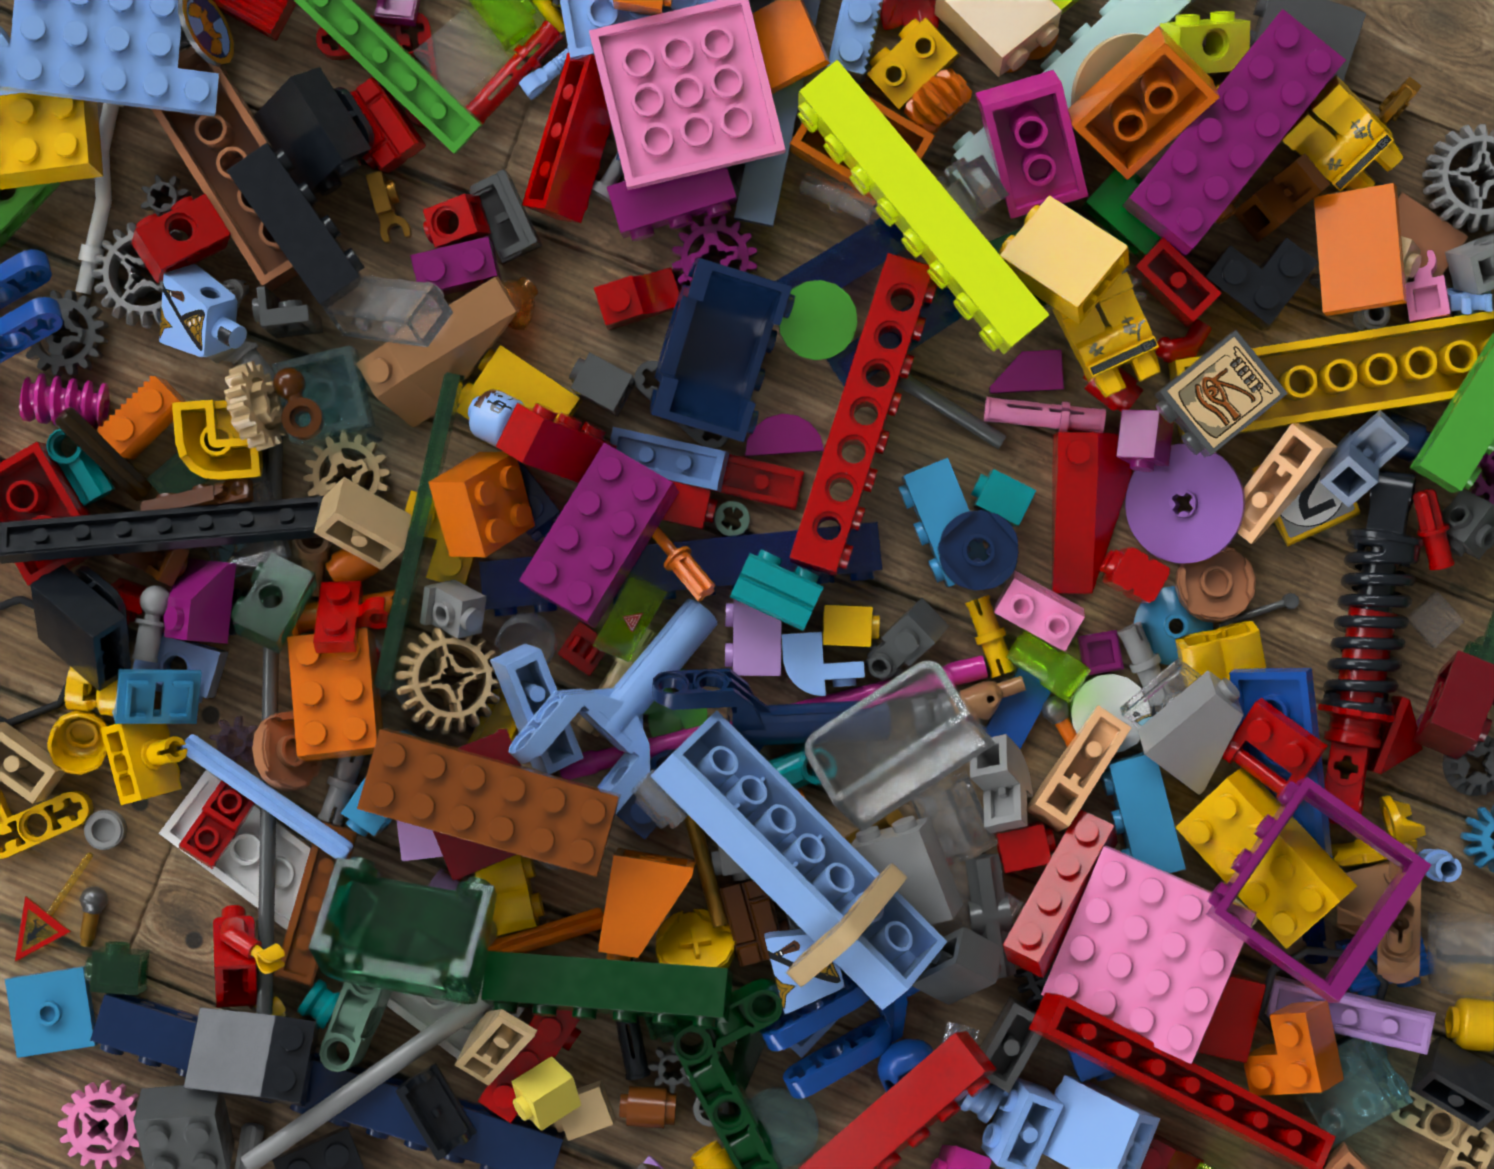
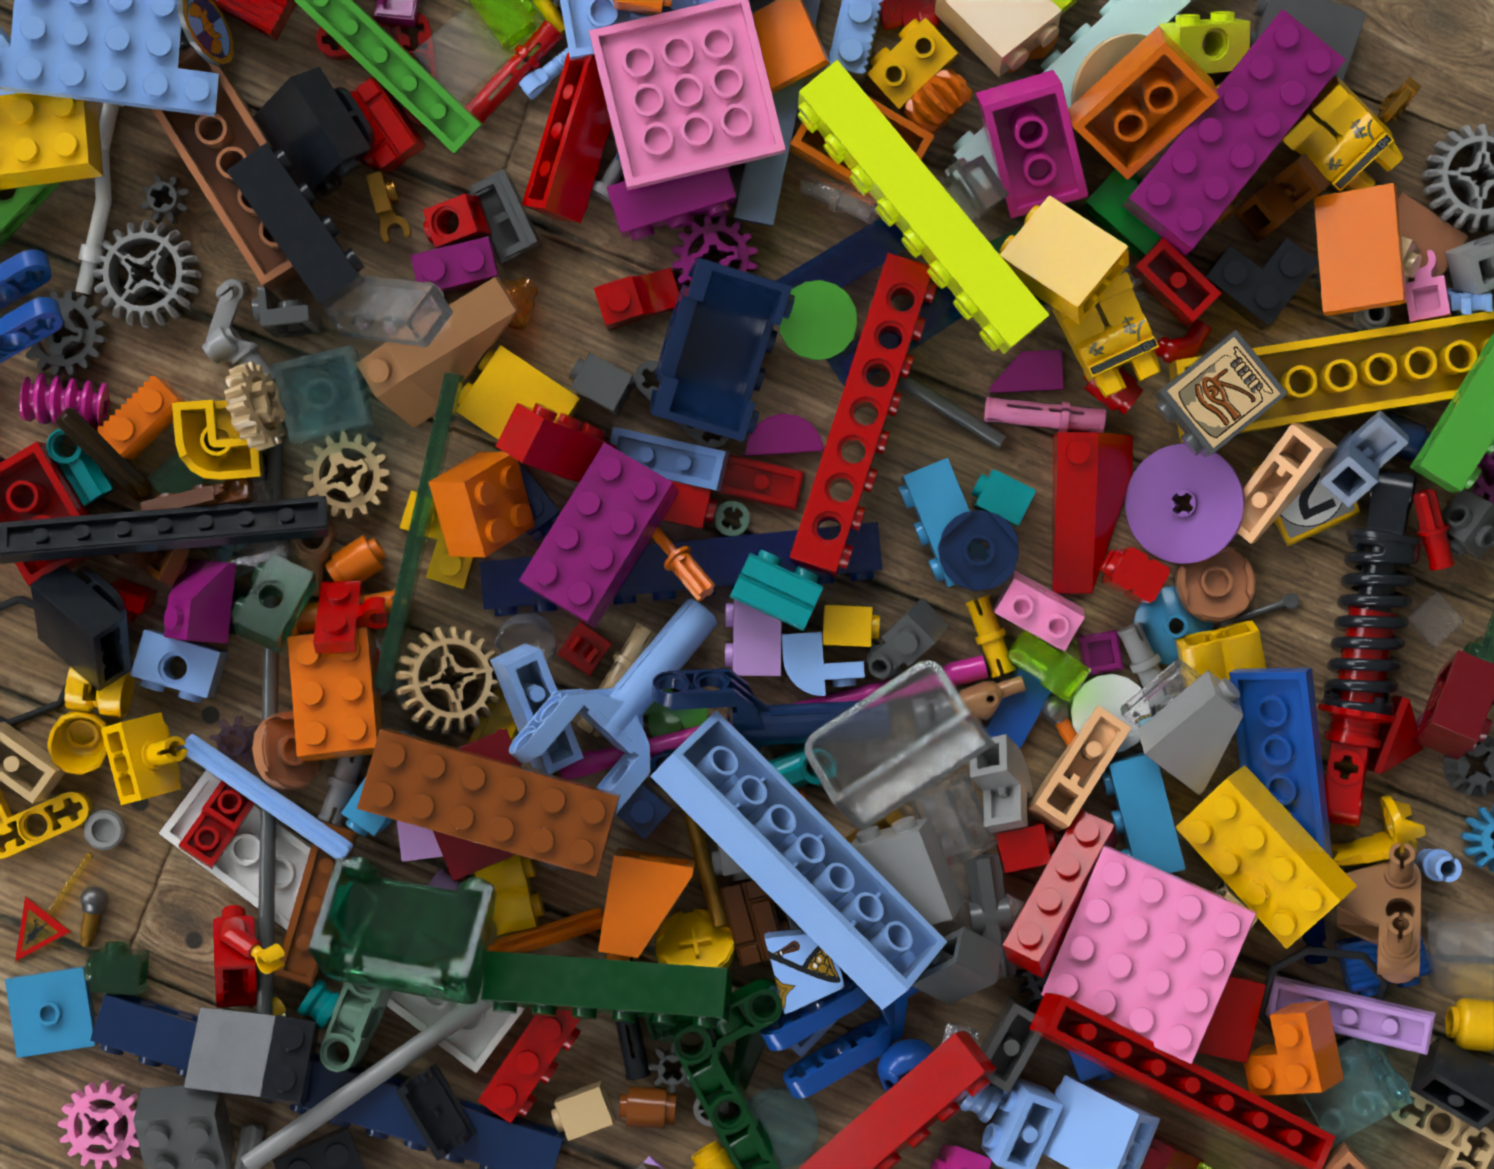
(137, 696): dark azure piece -> none
(150, 629): light grey pin -> none
(163, 252): red brick -> none
(198, 313): light blue torso -> none
(290, 385): reddish brown plate -> none
(362, 523): tan brick -> none
(453, 608): light grey brick -> none
(490, 414): light blue head -> none
(493, 1045): tan slope -> none
(545, 1094): light yellow brick -> none
(629, 618): clear neon green slope -> none
(657, 803): clear brick -> none
(849, 927): tan beam -> none
(1144, 439): brick -> none
(1279, 740): red plate -> none
(1375, 925): magenta window -> none

